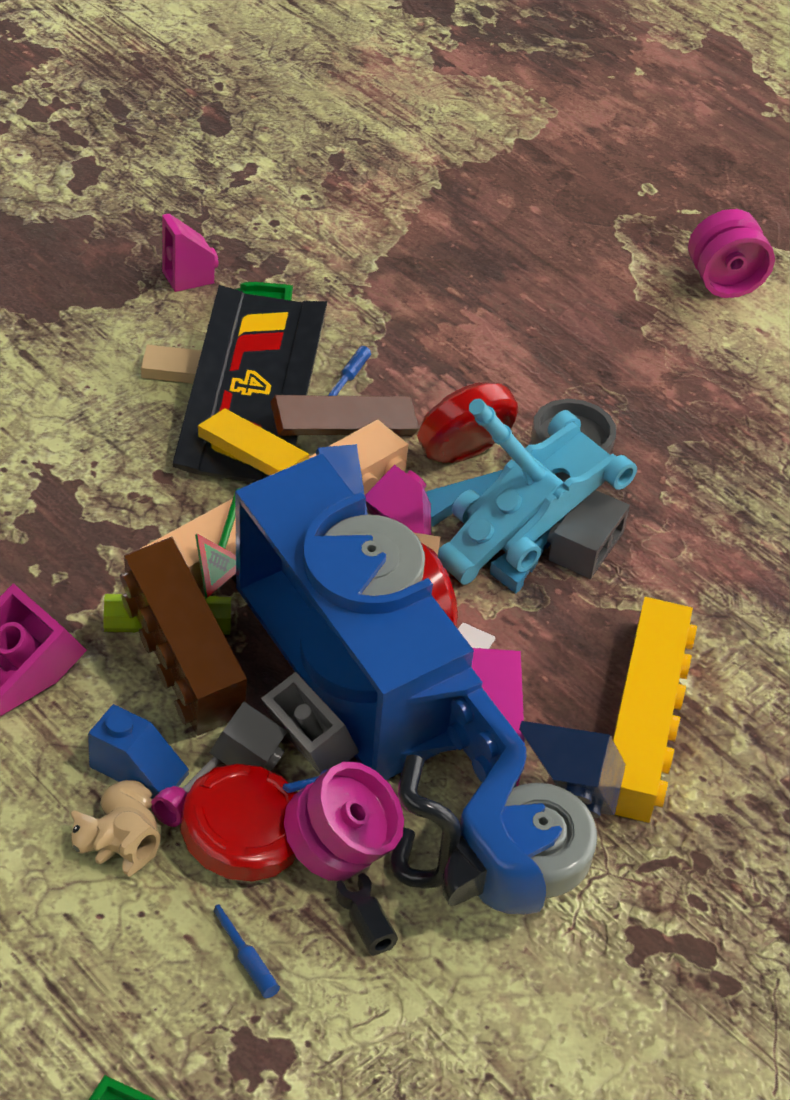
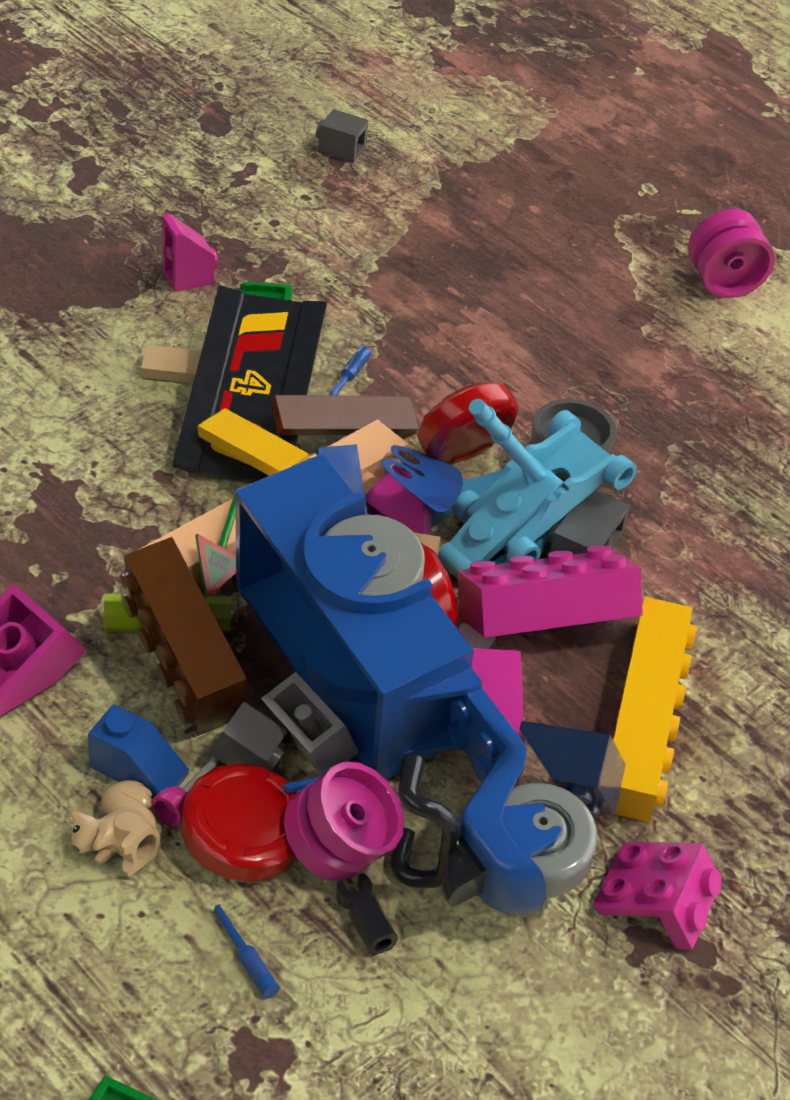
(342, 135): none -> dark grey brick
(438, 486): none -> blue piece
(549, 591): none -> dark pink brick
(662, 882): none -> dark pink bracket

